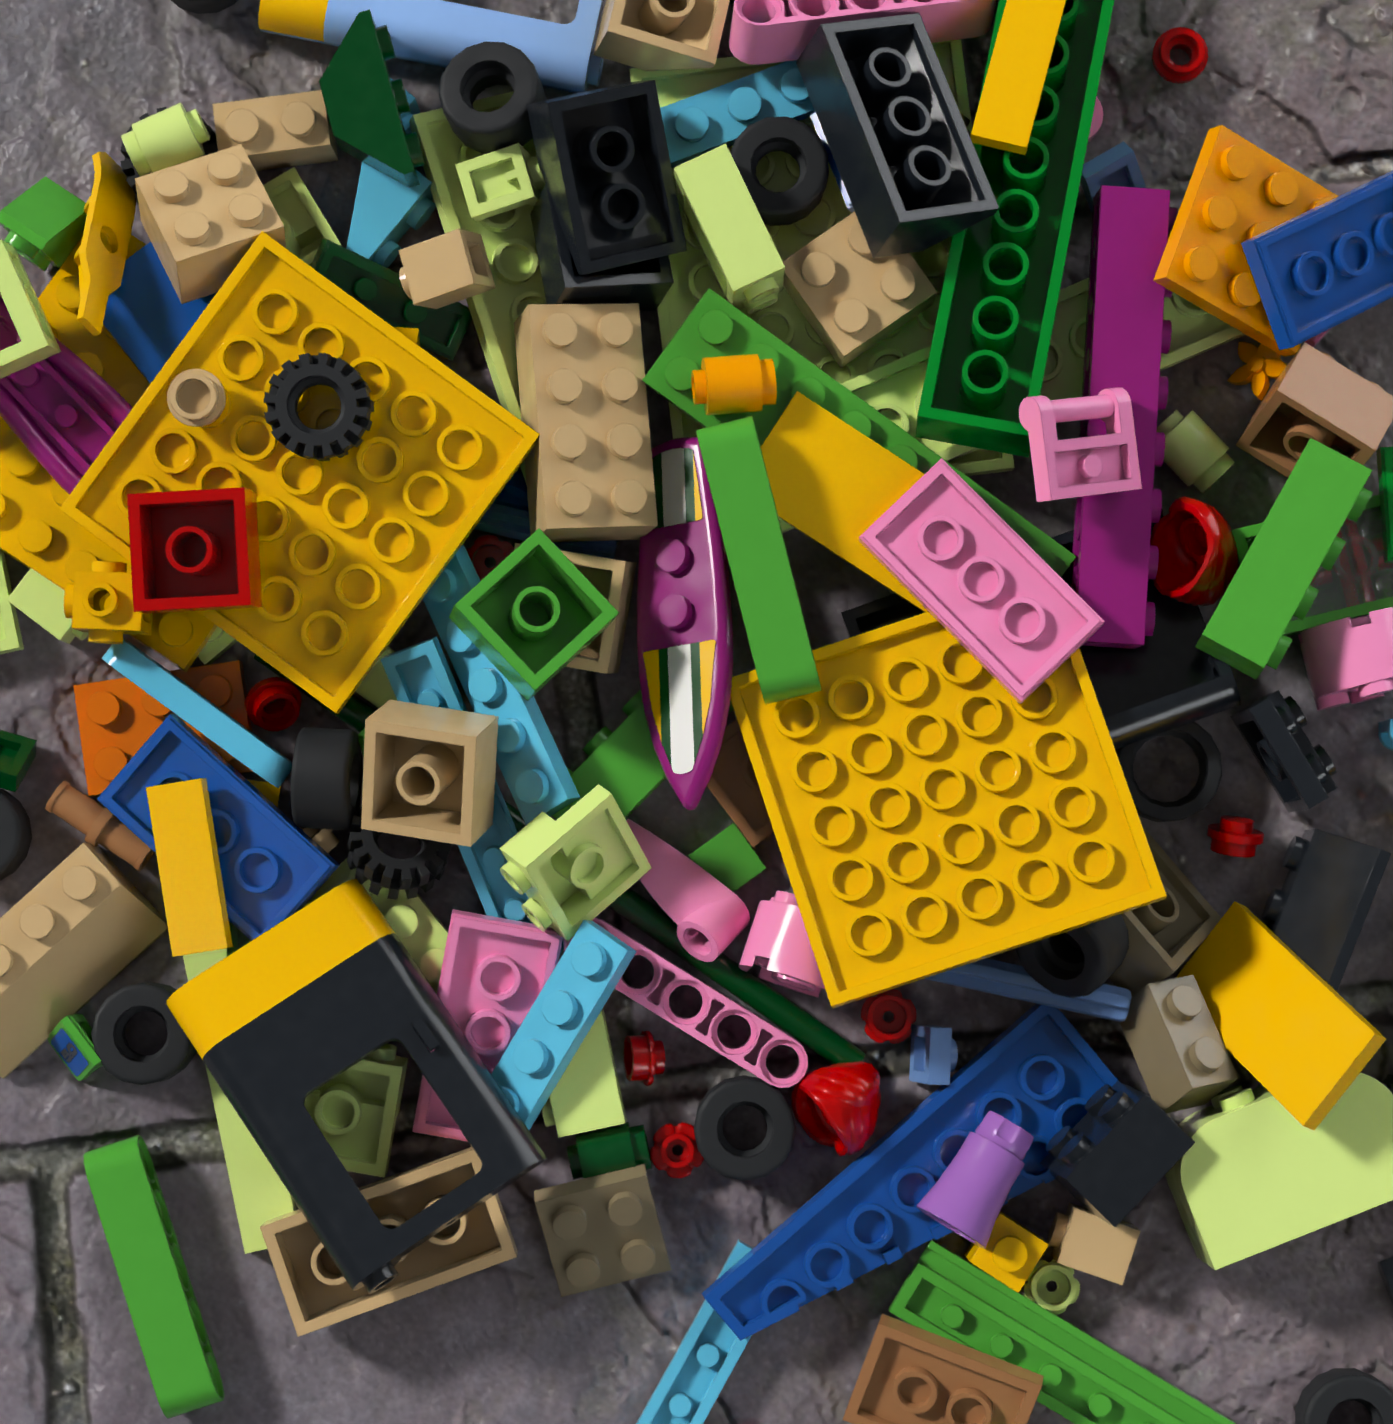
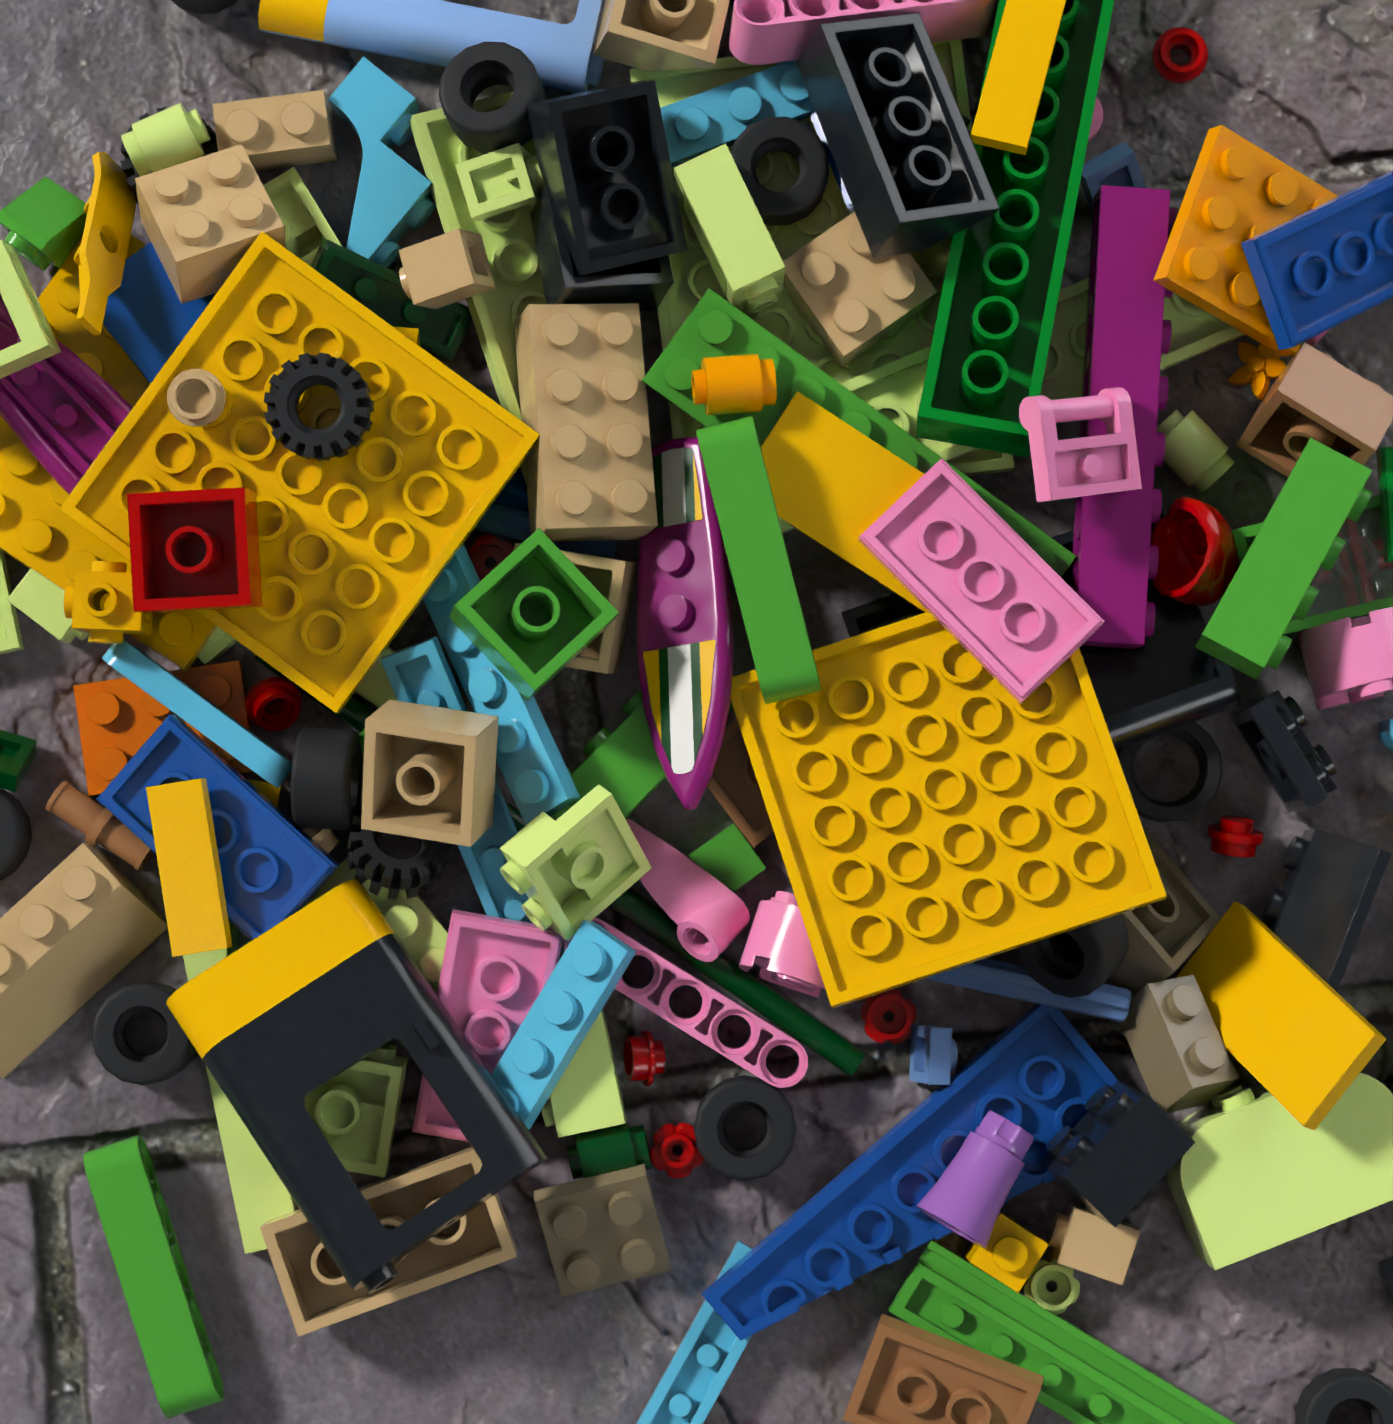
(75, 1046): bright green slope -> none
(368, 105): dark green slope -> none
(839, 1105): red hair -> none

